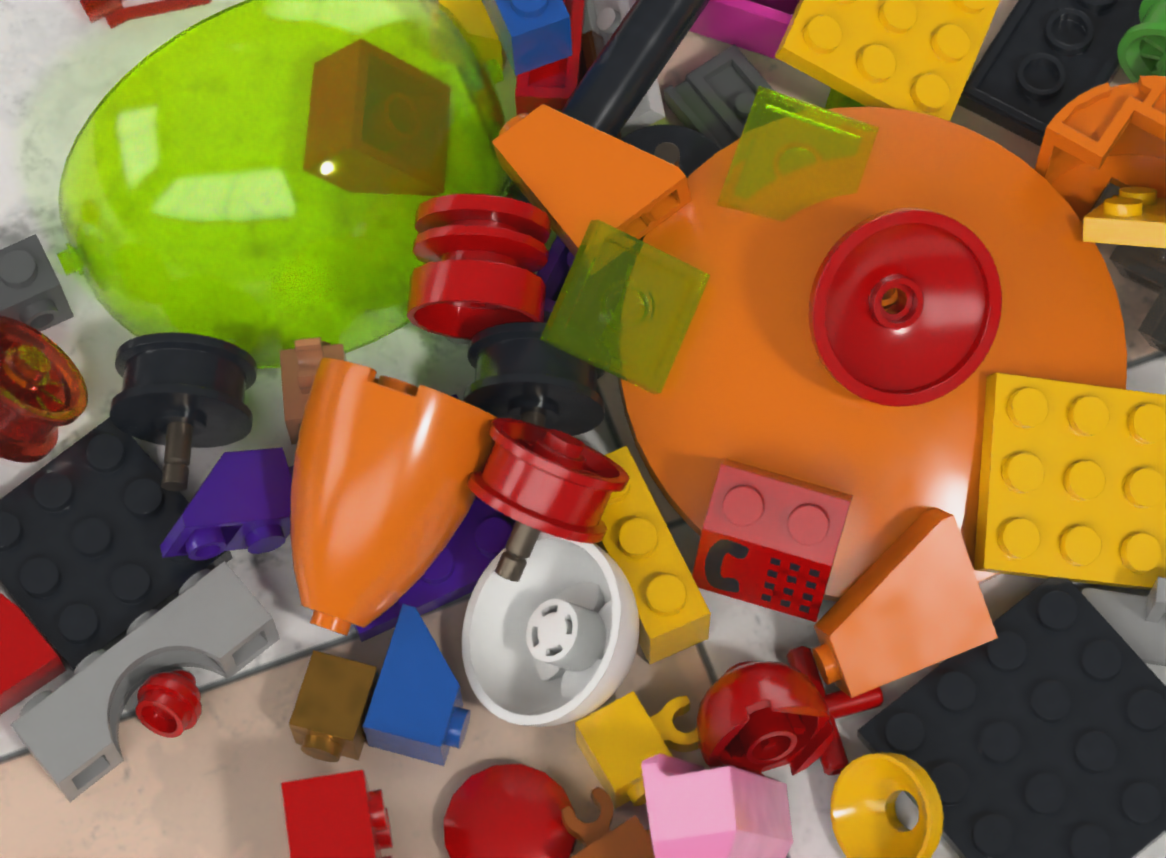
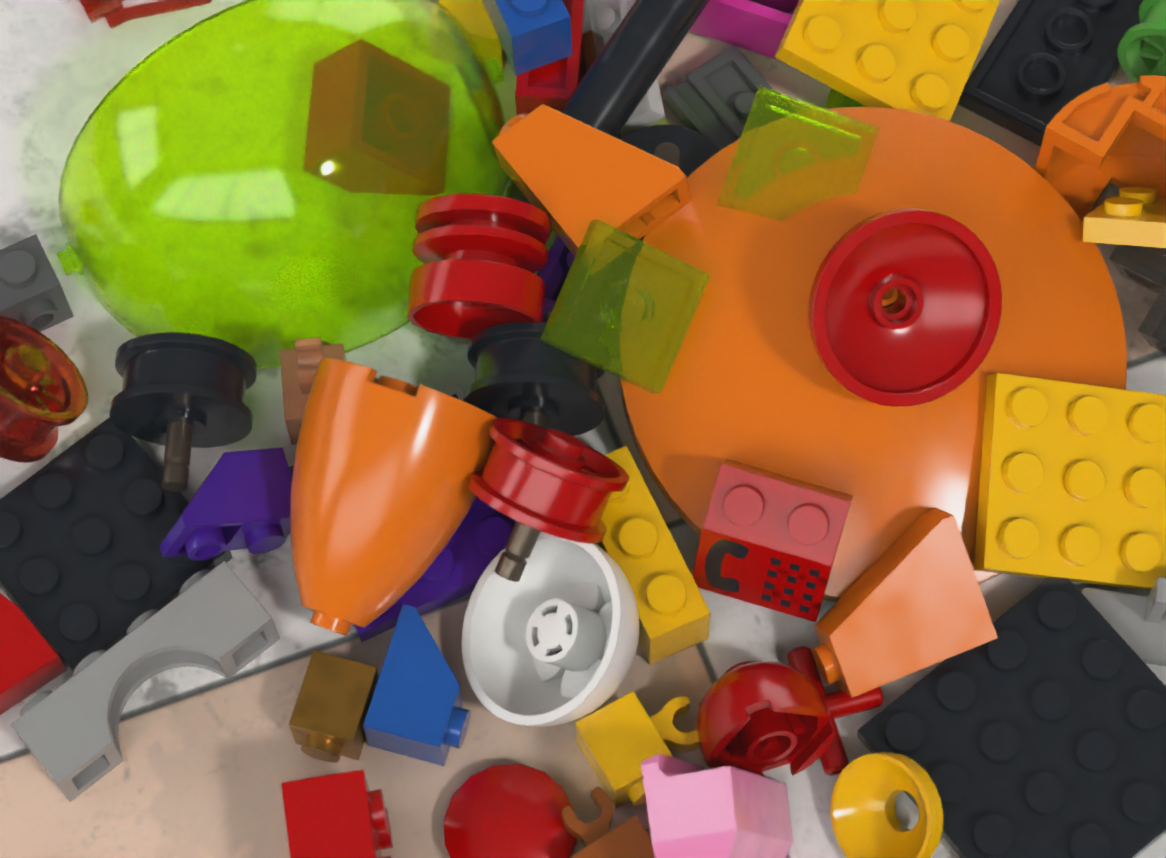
(169, 703): red plate -> none

